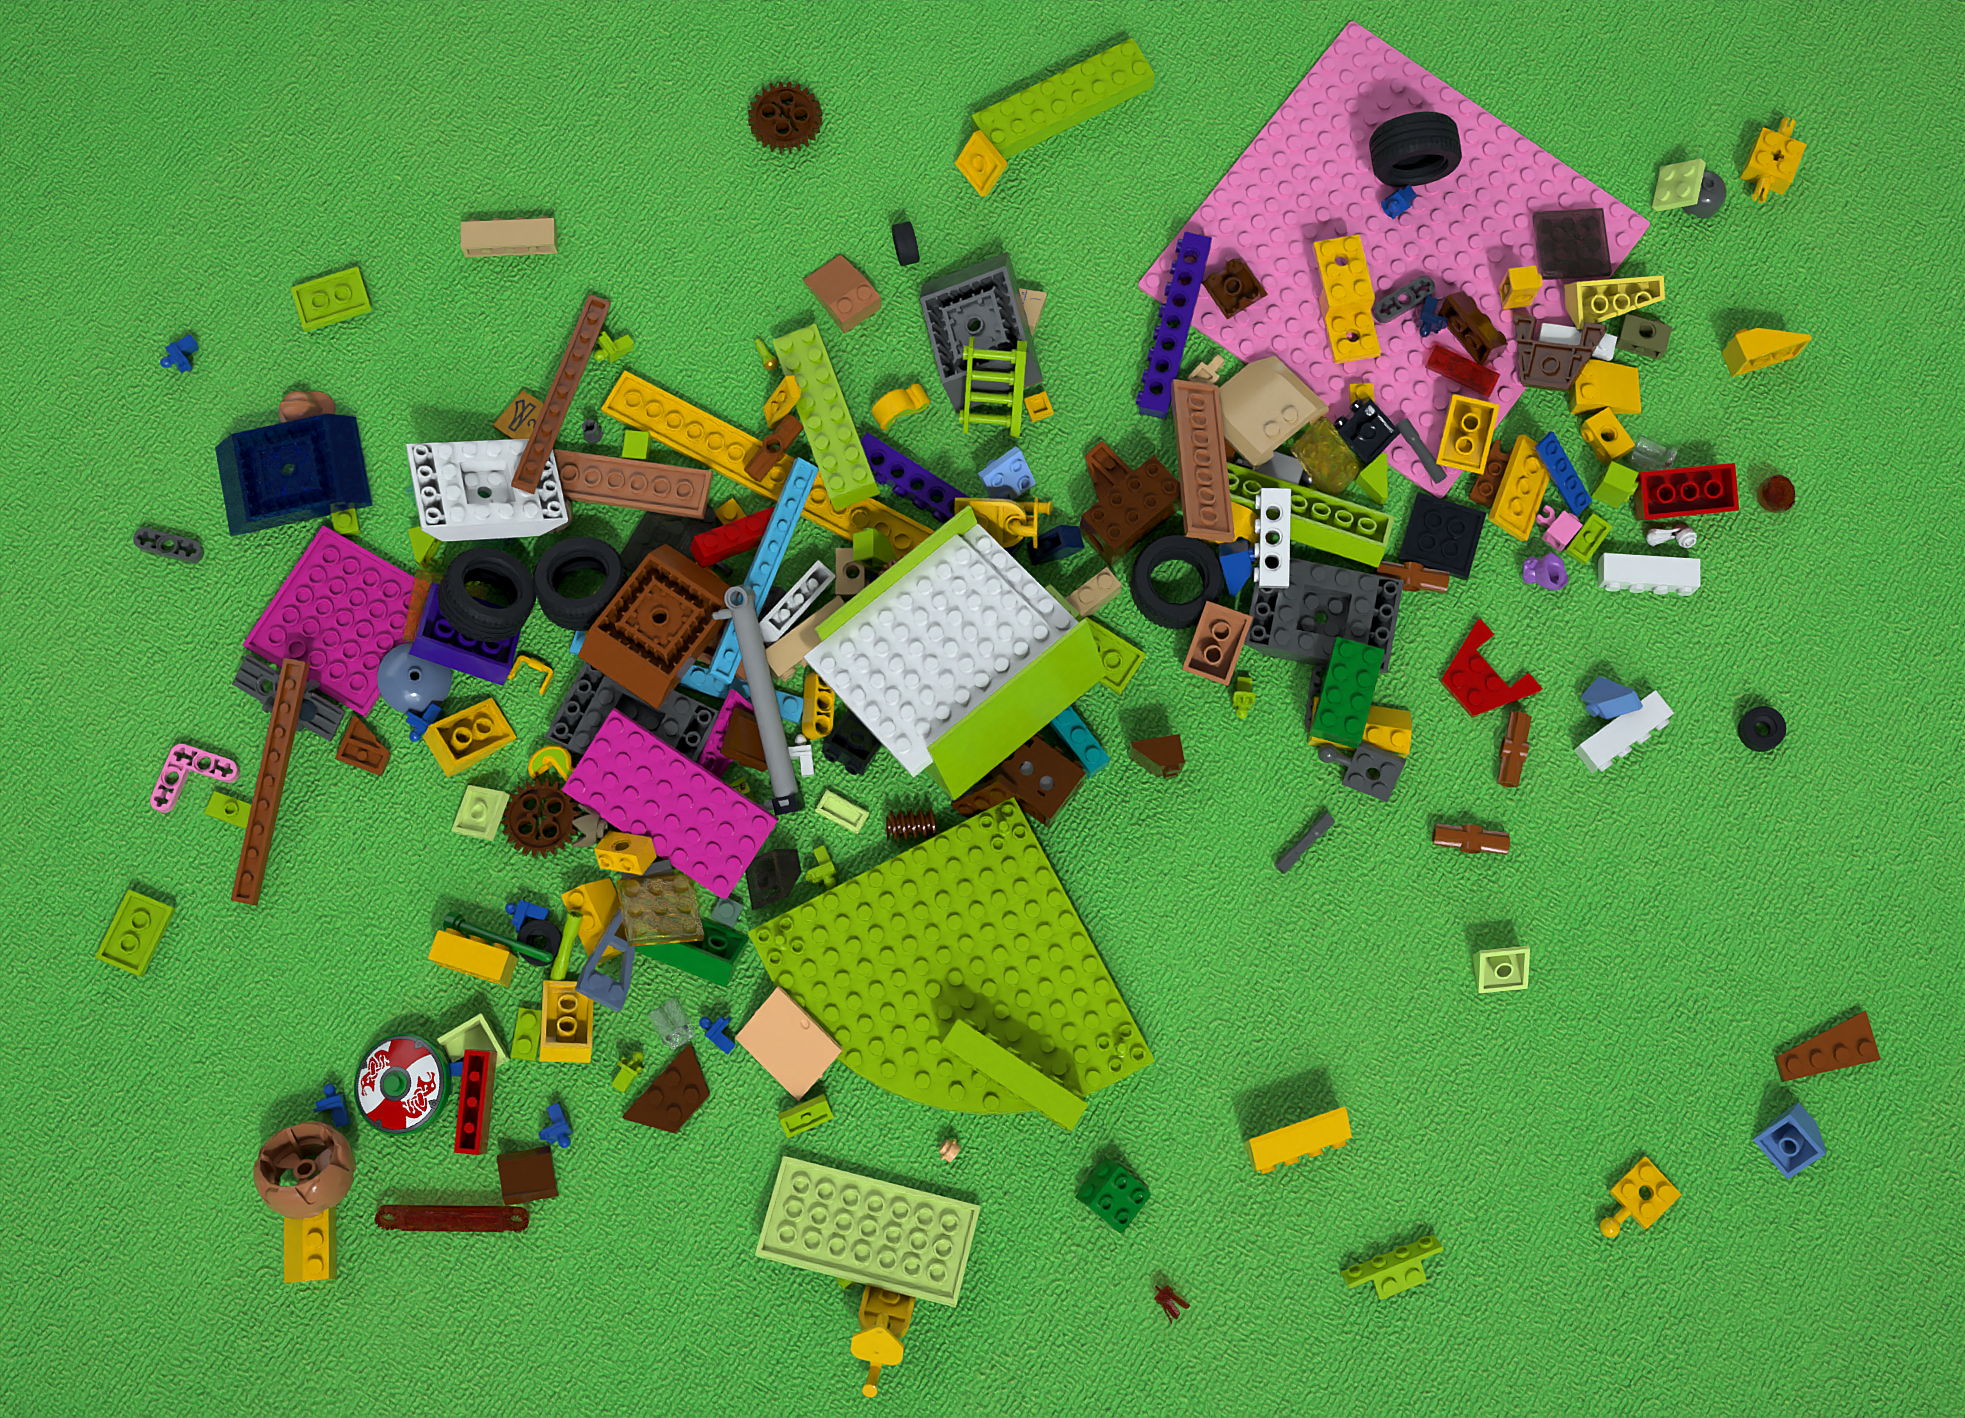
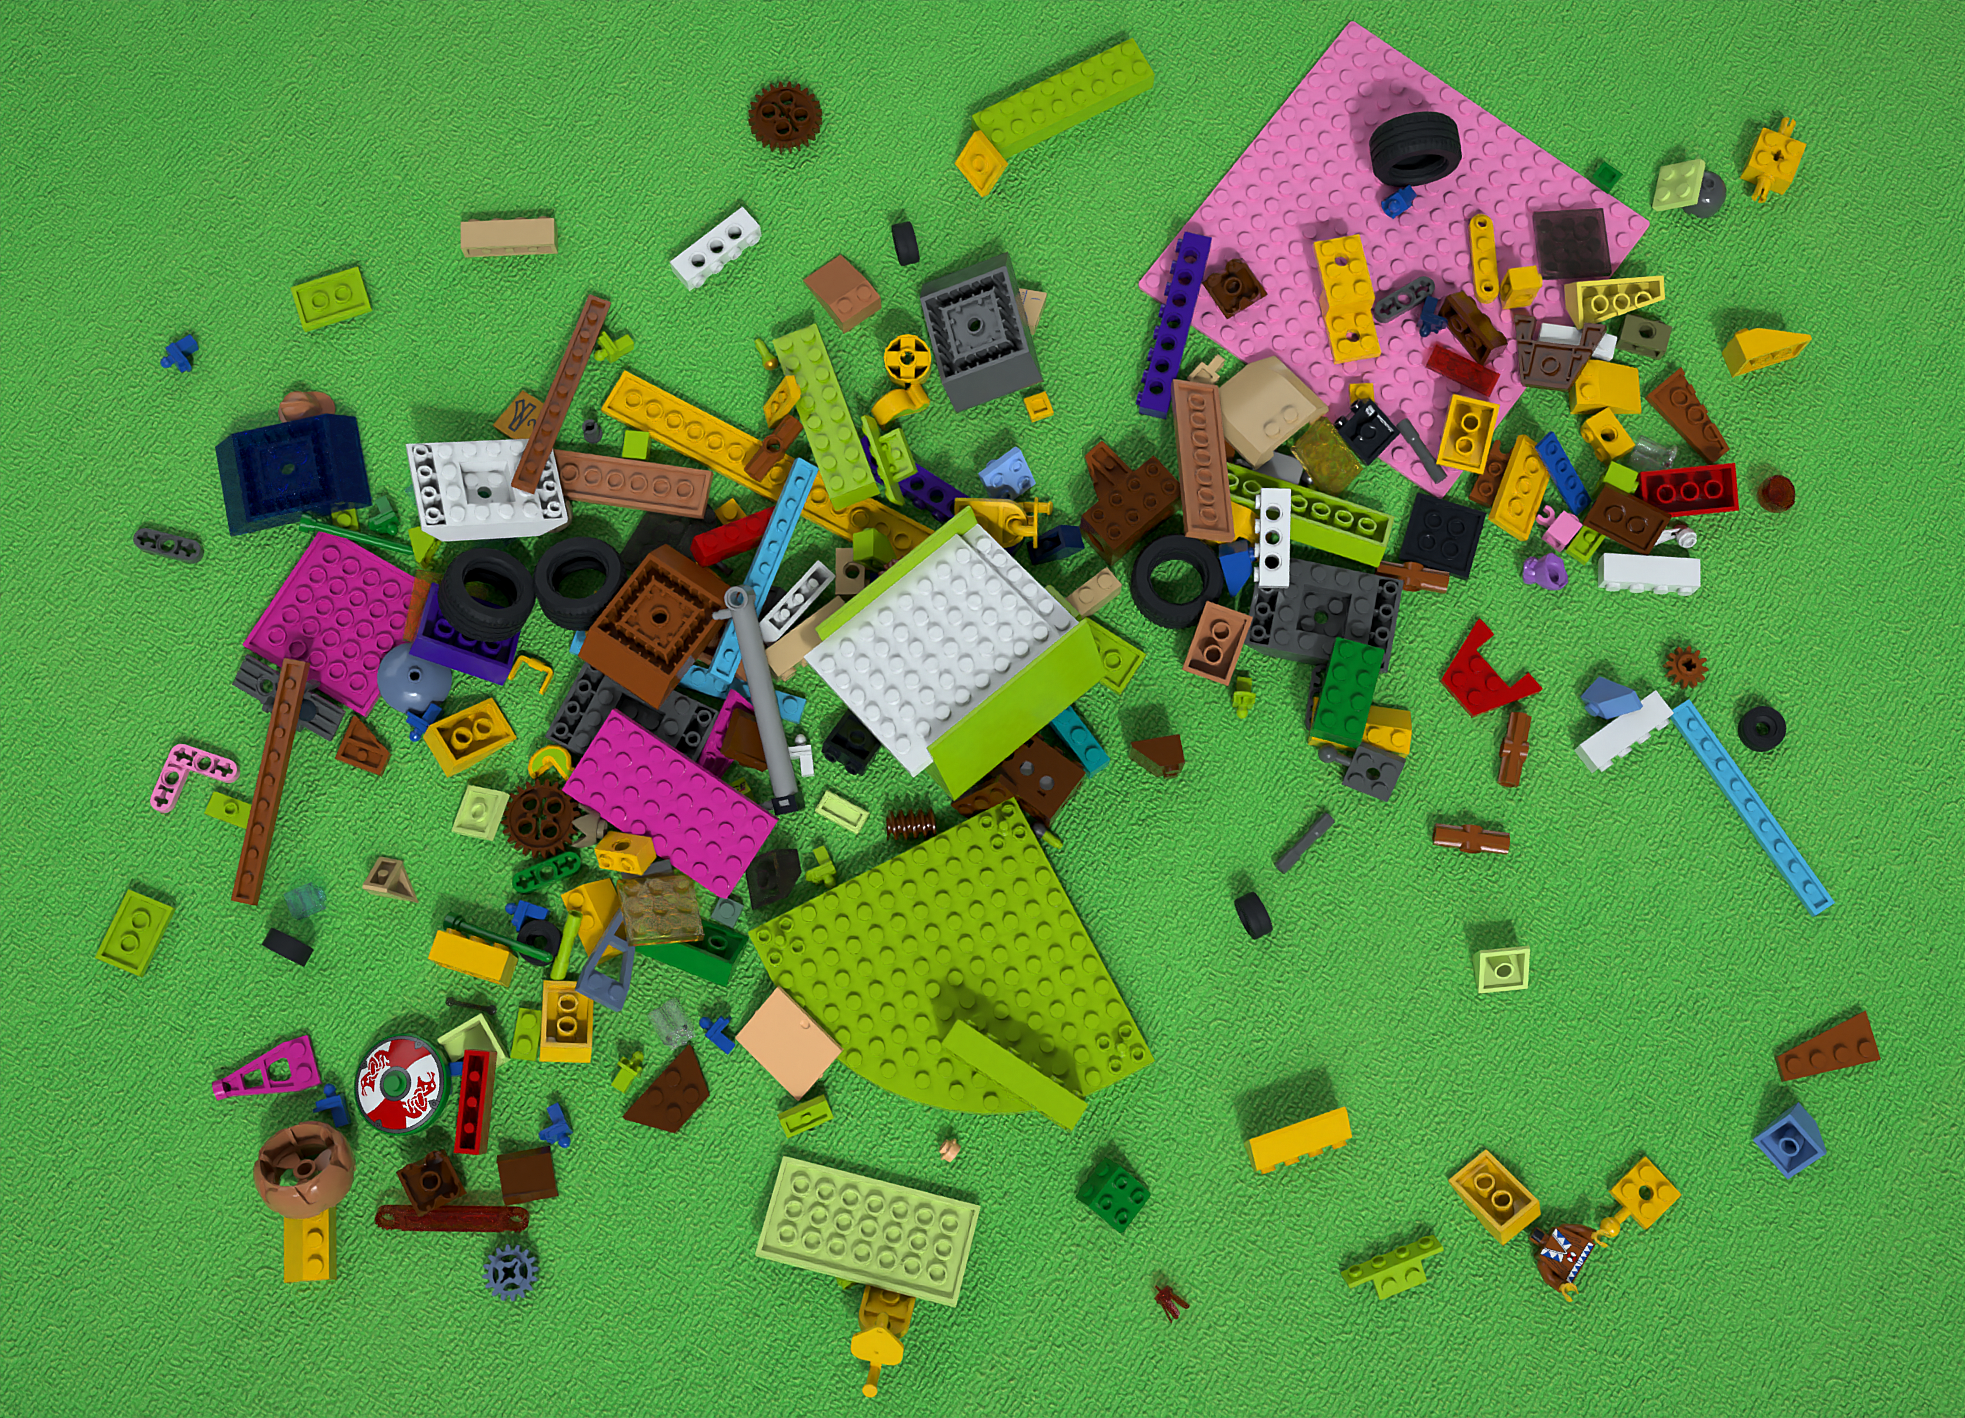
(287, 947): none -> black tyre
(301, 1063): none -> dark pink plate
(305, 900): none -> clear light blue brick
(310, 524): none -> green piece
(387, 519): none -> green piece
(390, 880): none -> tan slope
(431, 1182): none -> reddish brown slope
(491, 1010): none -> clear smoke hinge
(518, 1263): none -> sand blue gear
(527, 873): none -> green beam
(719, 237): none -> white brick
(812, 712): yellow beam -> none
(892, 457): none -> lime bracket
(895, 359): none -> yellow cylinder
(1014, 378): lime fence -> none
(1040, 831): none -> piece
(1253, 915): none -> black tyre
(1374, 480): lime slope -> none
(1483, 259): none -> yellow plate
(1495, 1197): none -> yellow slope
(1564, 1253): none -> torso
(1605, 177): none -> green plate
(1626, 519): none -> reddish brown plate
(1679, 672): none -> dark orange gear
(1682, 410): none -> dark orange wing
(1751, 808): none -> medium azure plate

